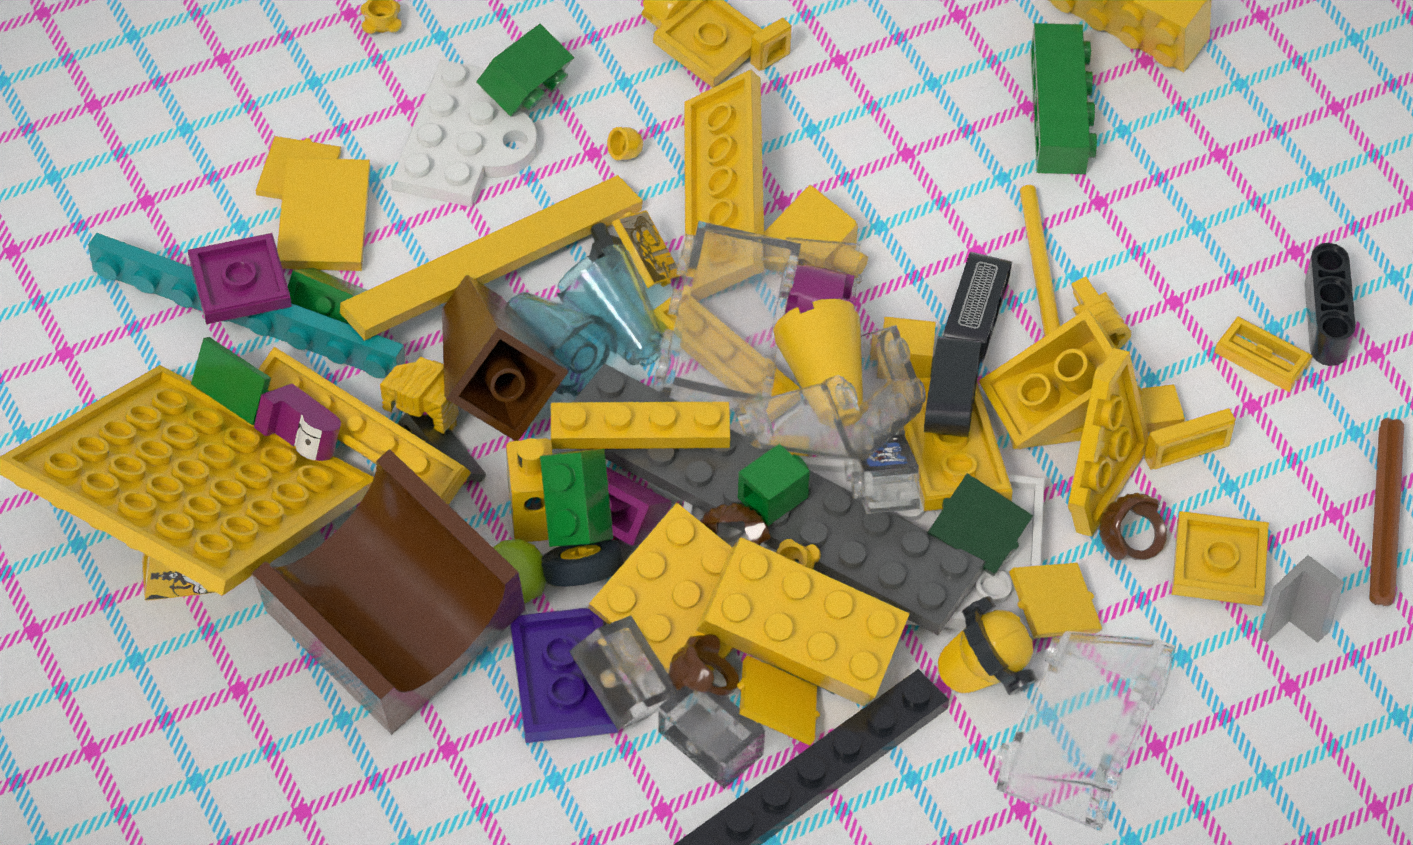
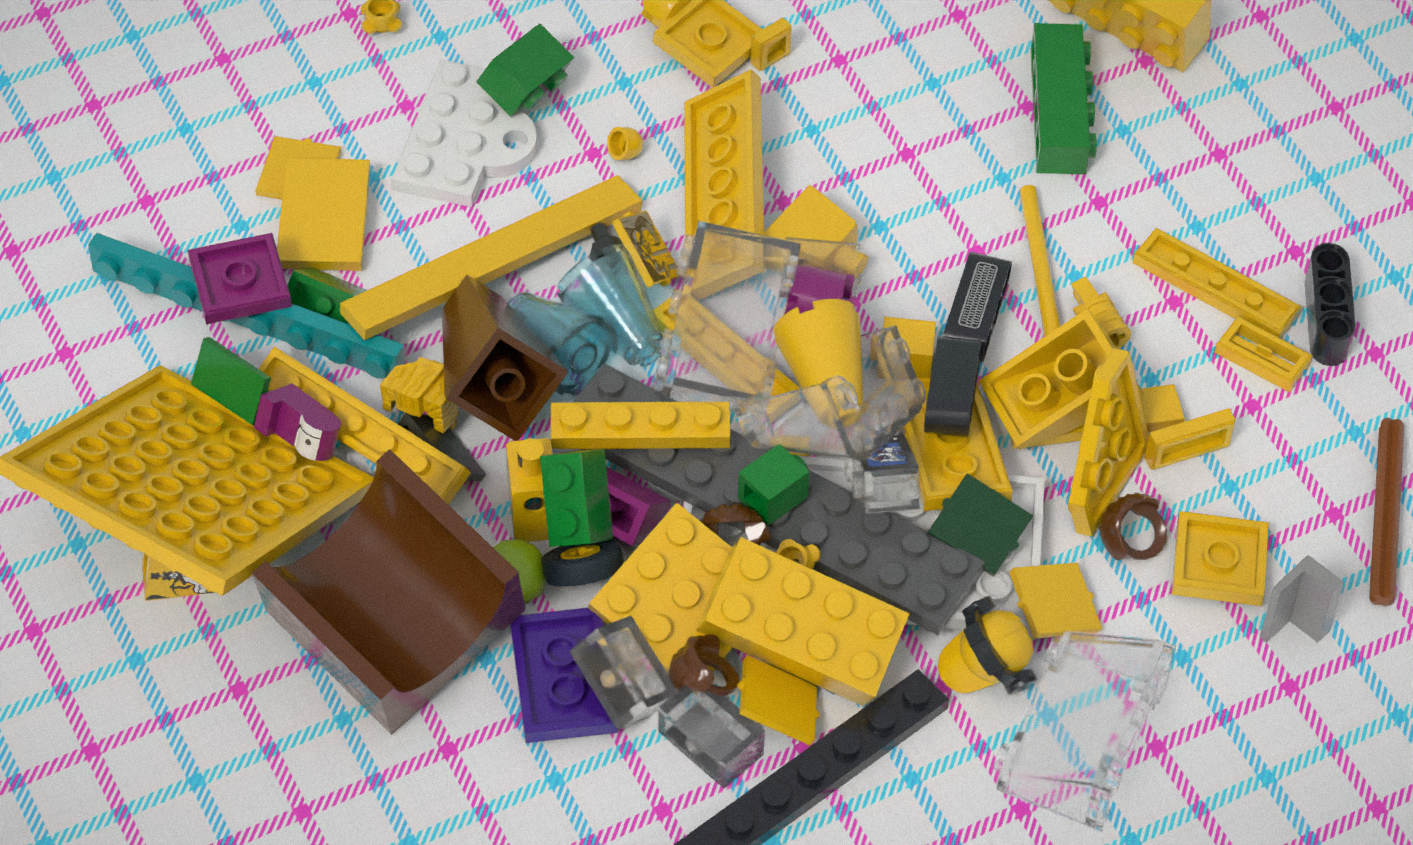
(1215, 283): none -> yellow tile

